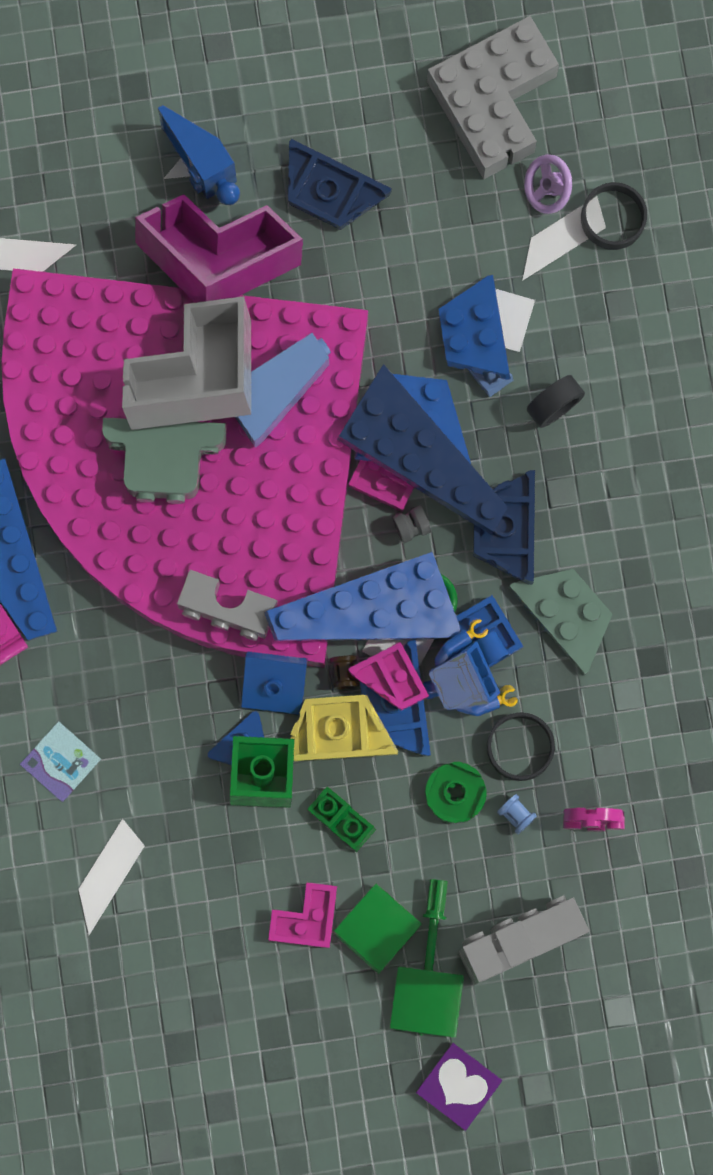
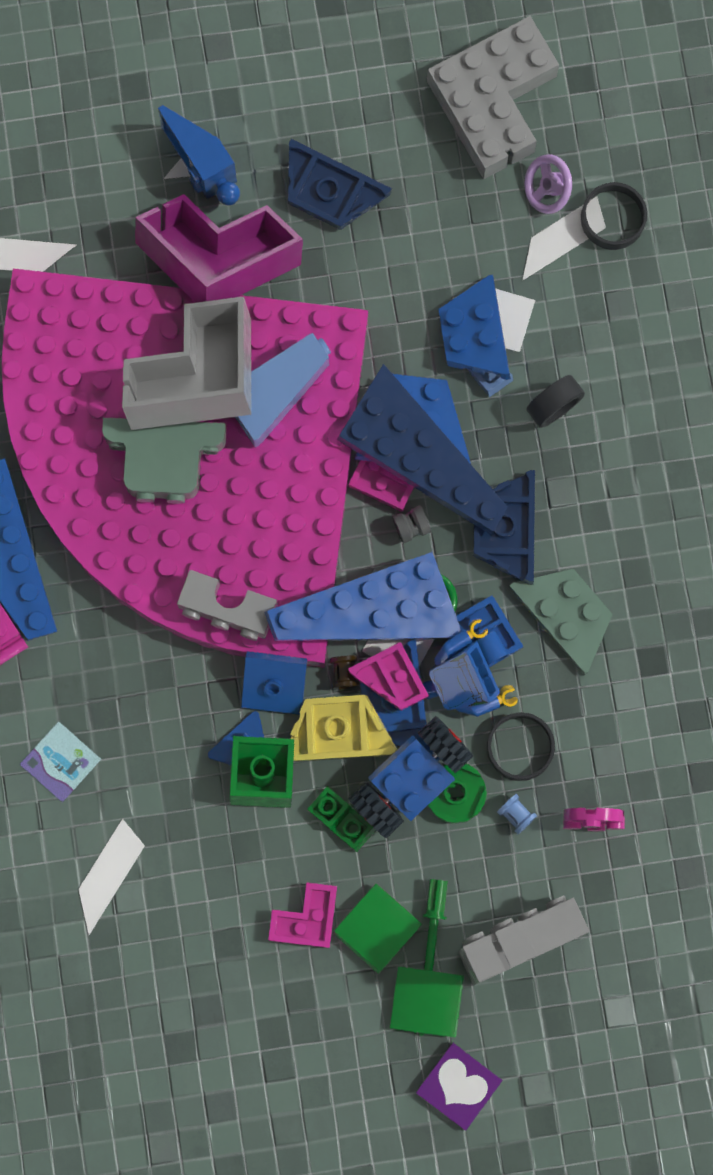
(411, 777): none -> plate

